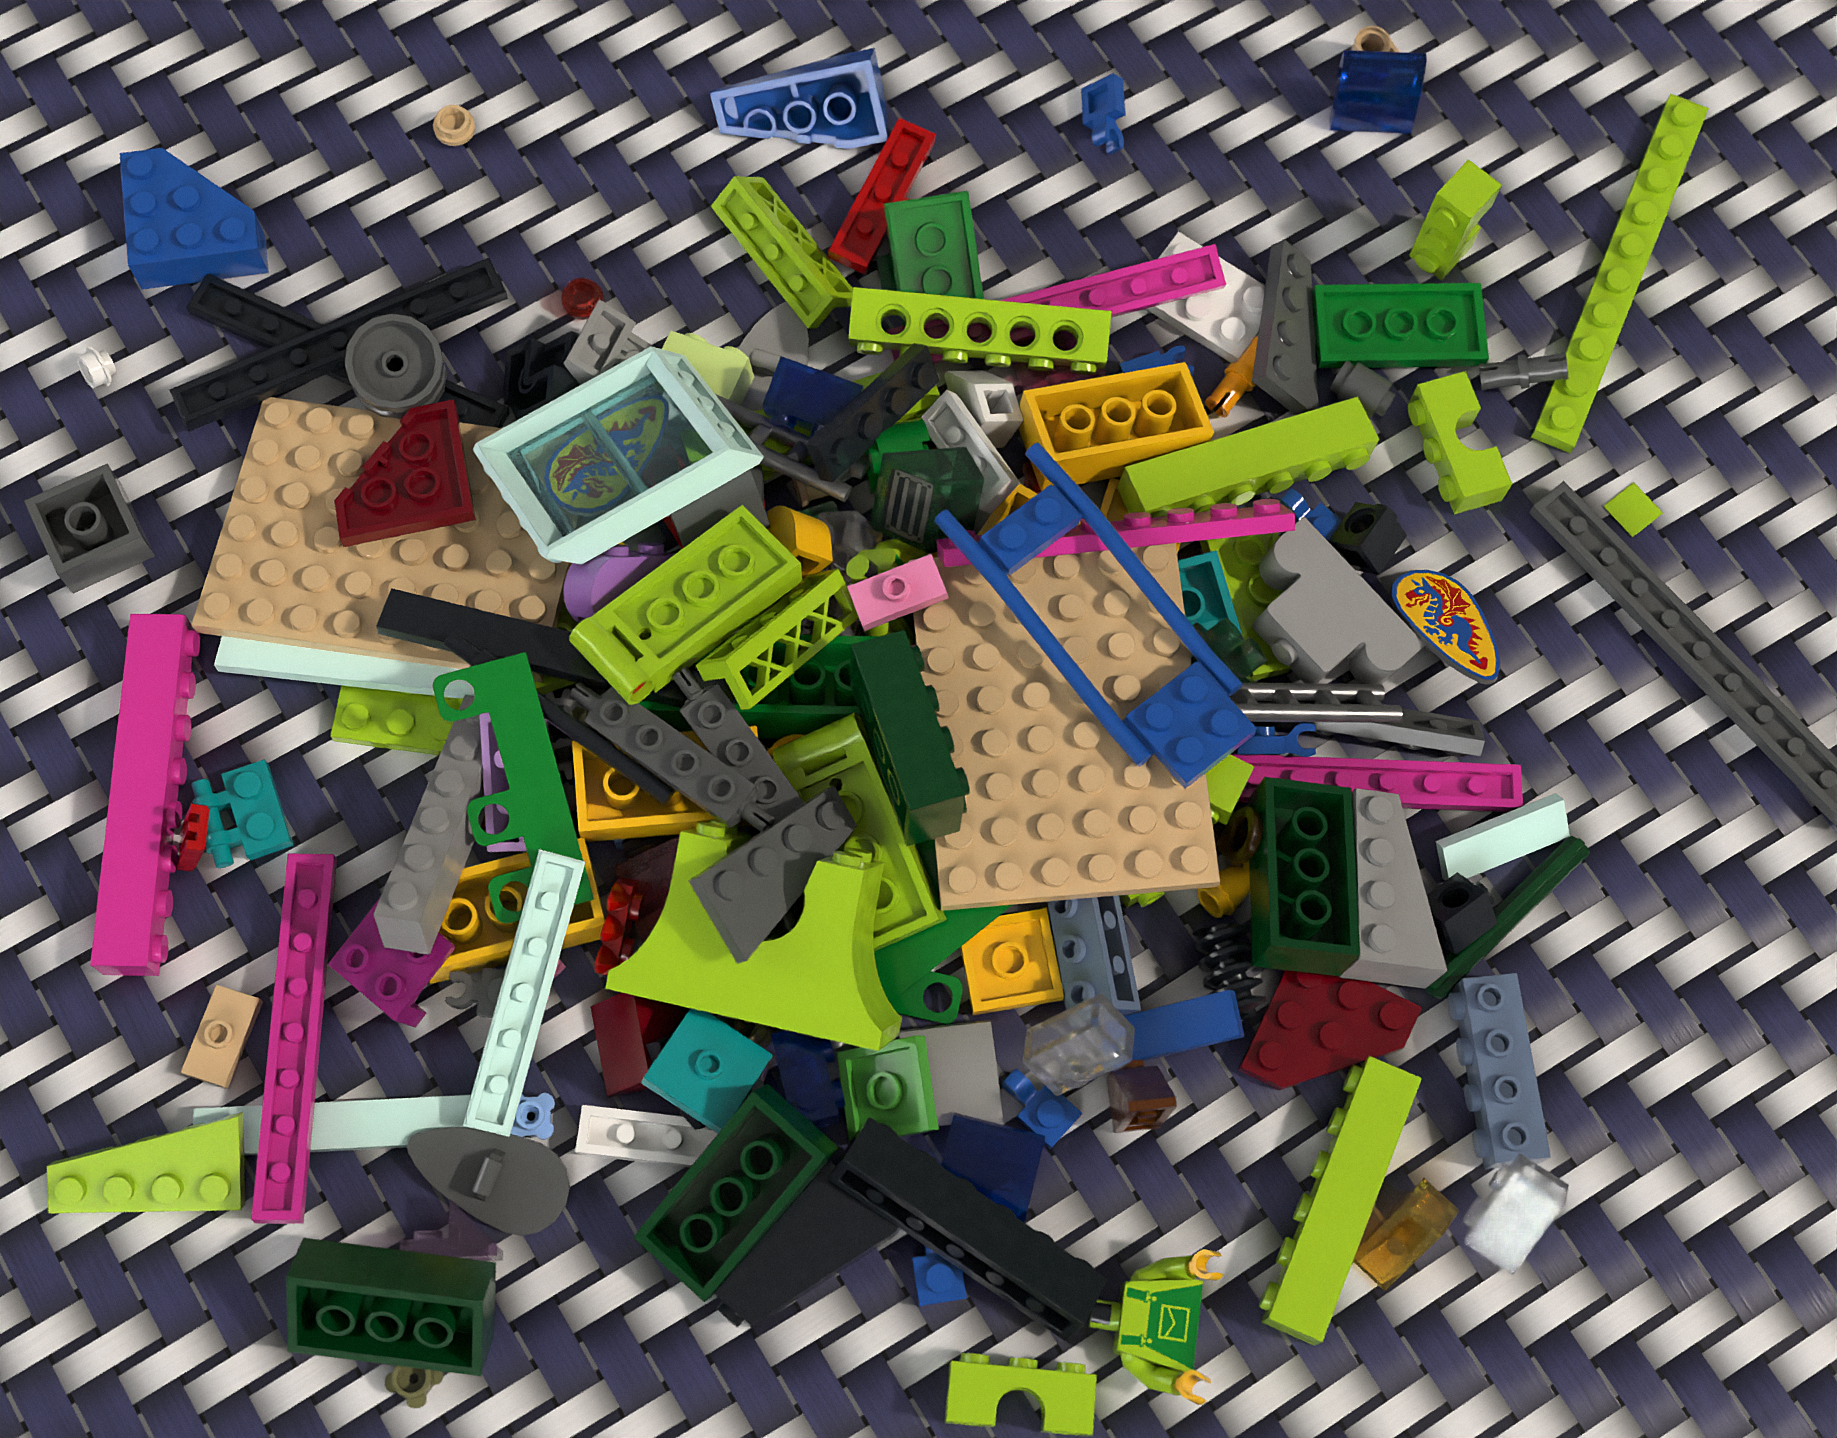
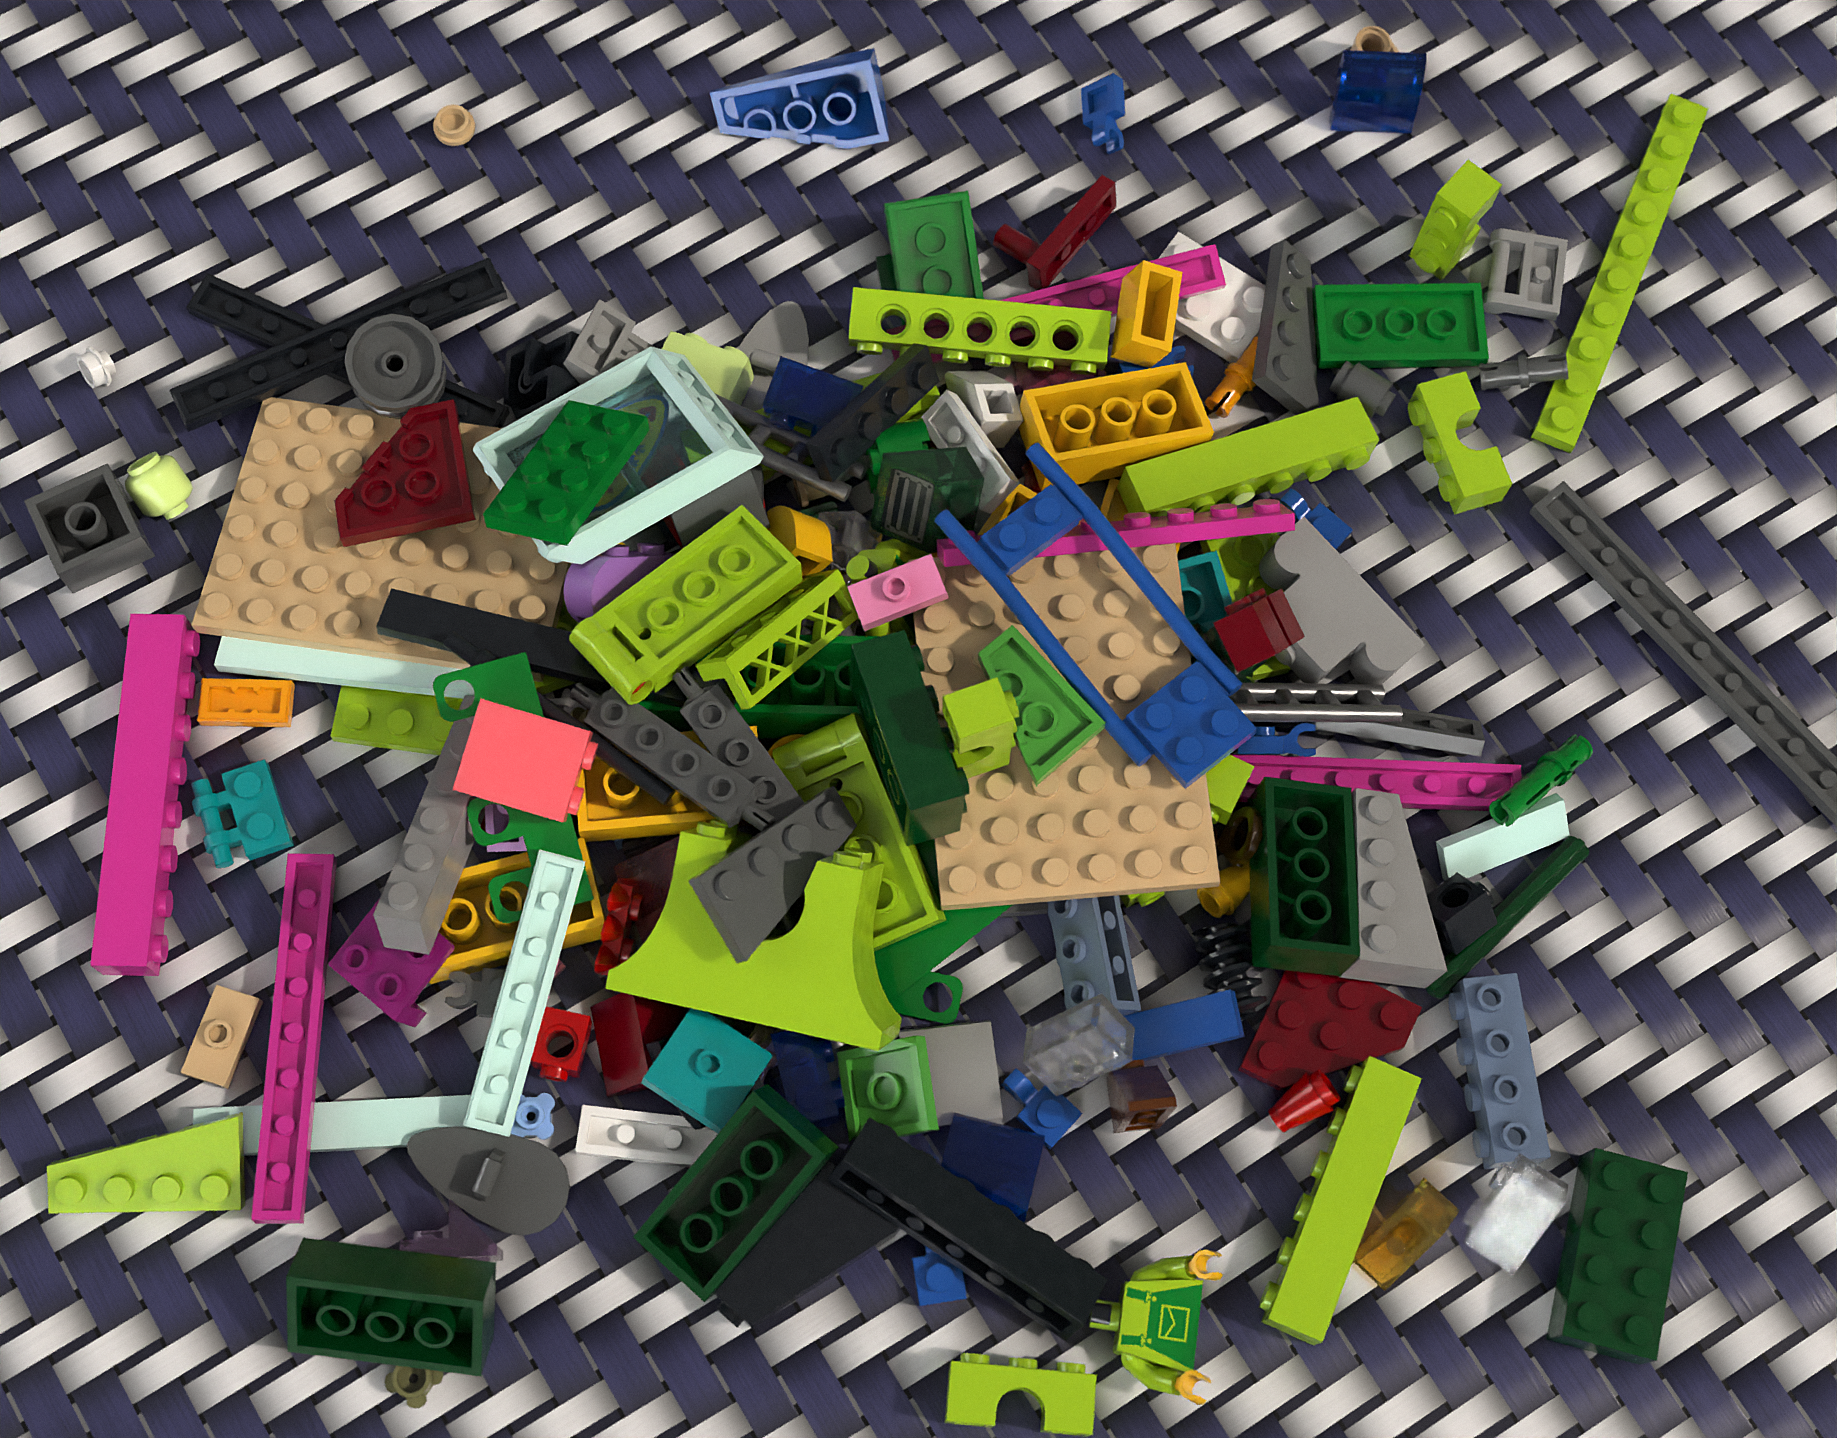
(158, 486): none -> yellowish green head
(185, 224): blue brick -> none
(194, 837): red tile -> none
(246, 702): none -> light orange plate
(525, 761): none -> coral brick
(557, 1024): none -> red brick
(566, 472): none -> green plate
(581, 297): clear red plate -> none
(782, 249): lime fence -> none
(886, 183): red plate -> none
(981, 726): none -> lime arch
(1012, 963): yellow plate -> none
(1049, 258): none -> dark red piece
(1052, 715): none -> bright green wing
(1146, 314): none -> yellow brick
(1258, 628): none -> dark red piece
(1304, 1101): none -> red cone
(1368, 537): black brick -> none
(1447, 622): shield -> none
(1538, 277): none -> light grey plate
(1552, 770): none -> green pin
(1617, 1256): none -> dark green brick
(1633, 509): lime sticker -> none

